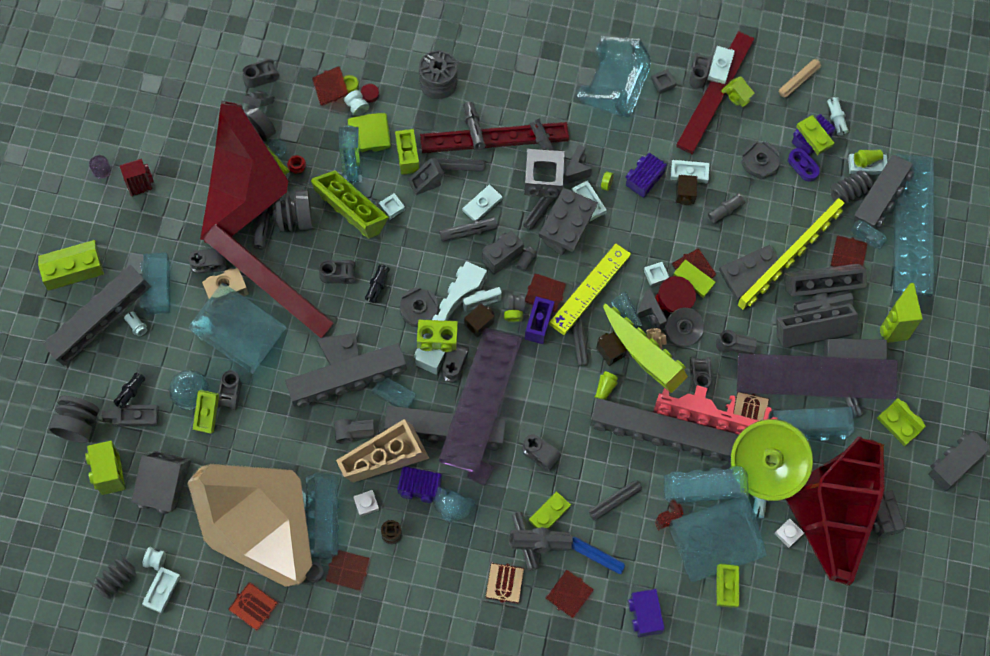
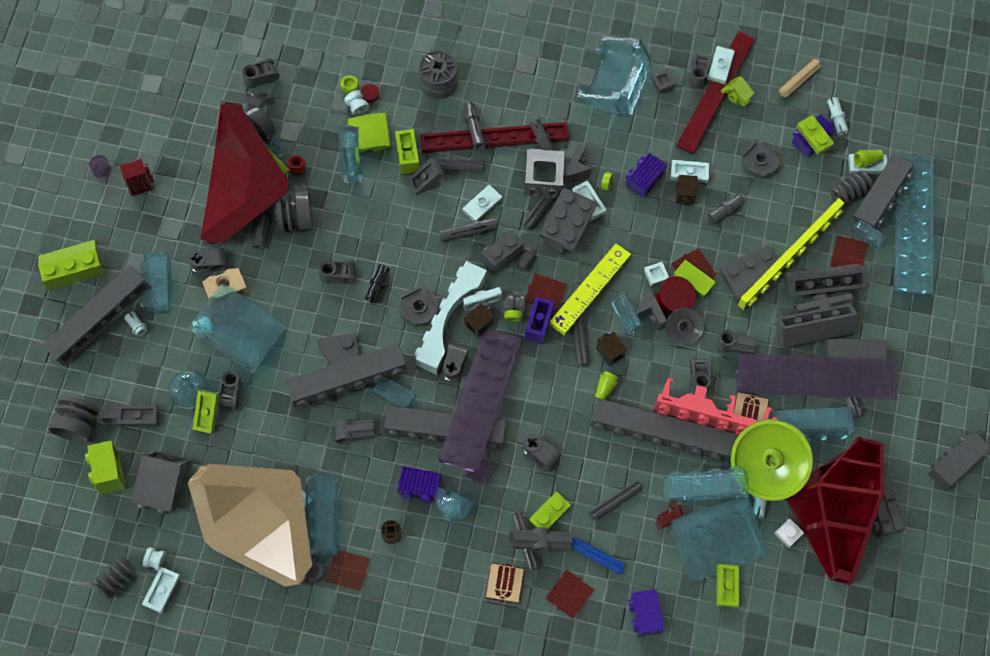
(129, 390): black pin -> none
(252, 606): clear red piece -> none
(269, 281): dark red tile -> none
(330, 85): clear red piece -> none
(350, 203): lime slope -> none
(366, 503): white plate -> none
(383, 453): tan wedge -> none
(391, 206): light aqua plate -> none
(437, 330): lime brick -> none
(646, 353): lime slope -> none
(656, 334): tan gear -> none
(805, 164): dark purple plate -> none
(901, 422): lime bracket -> none
(903, 317): lime slope -> none

